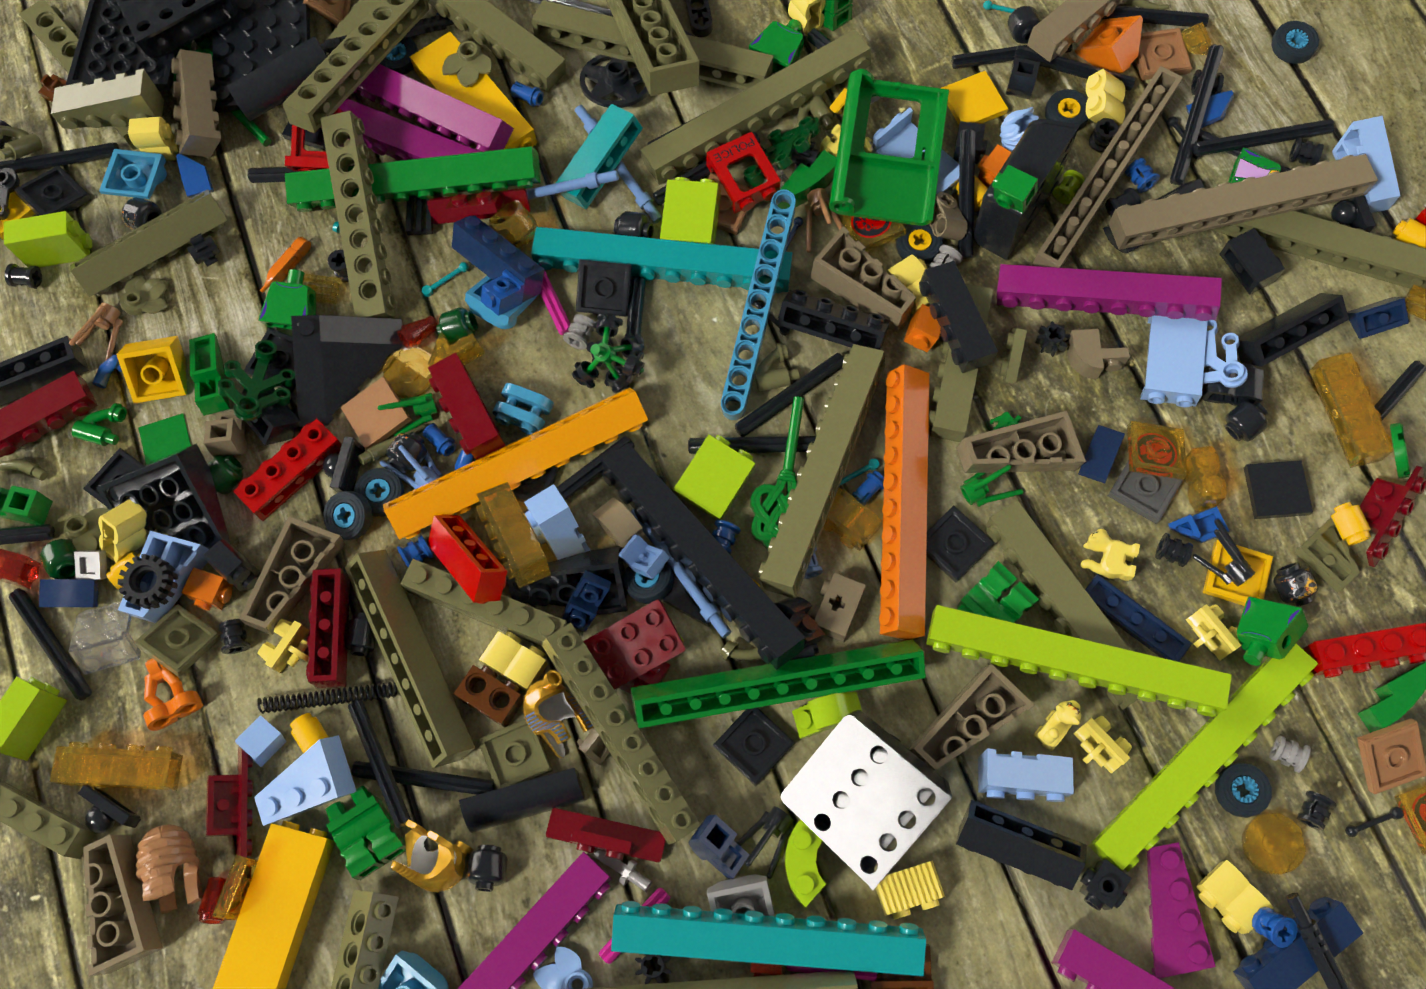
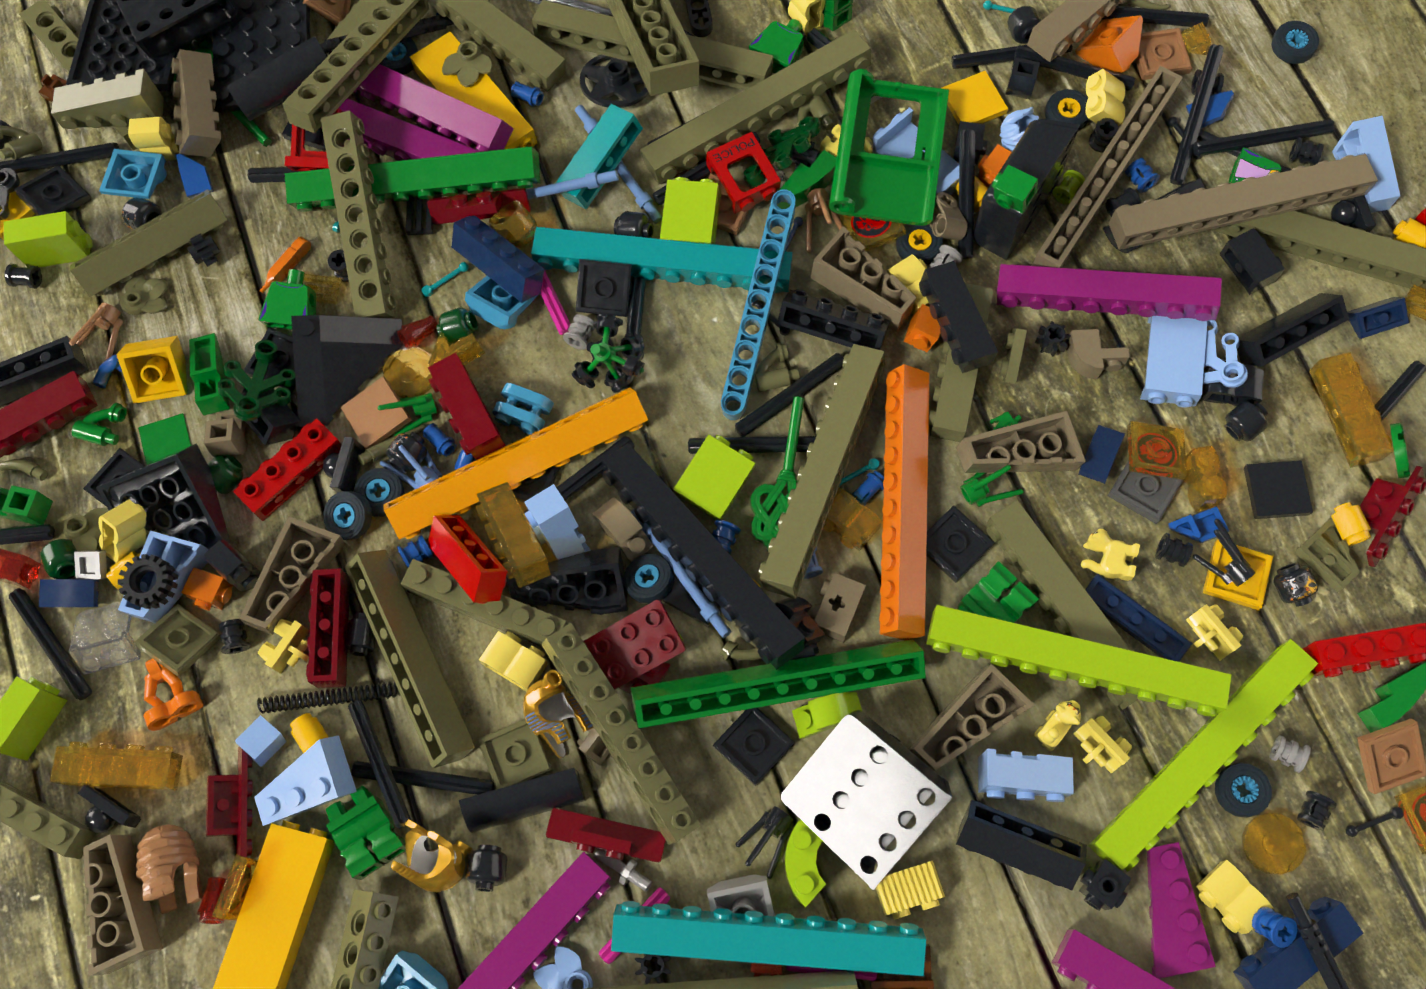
(486, 700): reddish brown brick -> none
(503, 293): blue brick -> none
(586, 600): dark blue slope -> none
(643, 557): medium blue bracket -> none
(716, 844): dark blue brick -> none
(839, 102): yellow tile -> none
(1269, 629): green torso -> none

